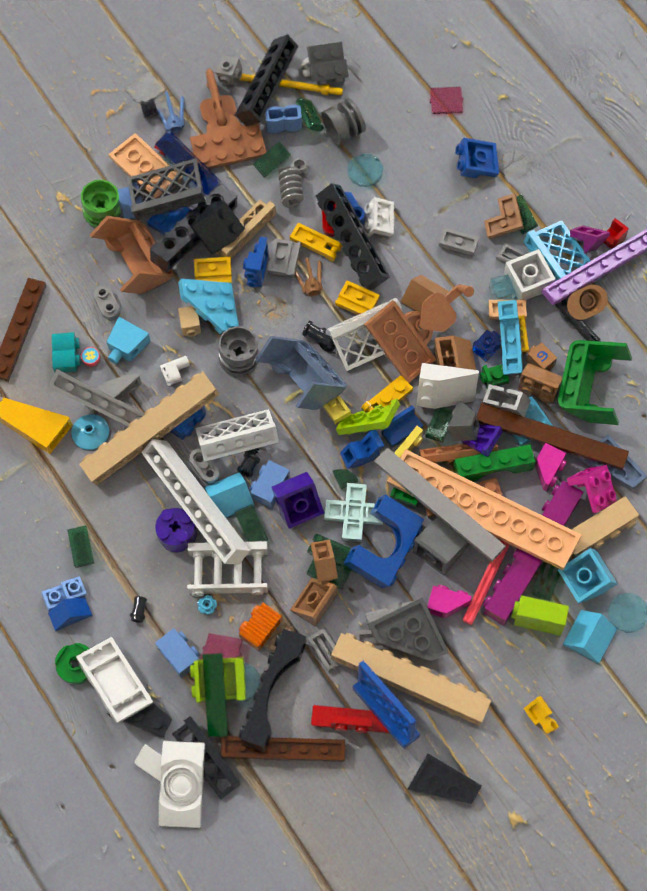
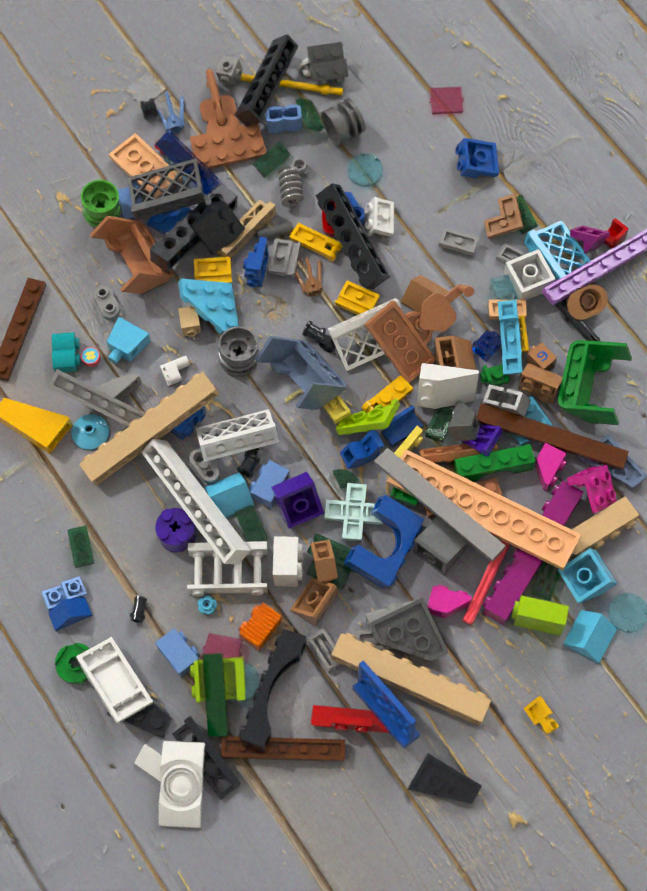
(278, 230): none -> dark grey piece
(286, 563): none -> white brick

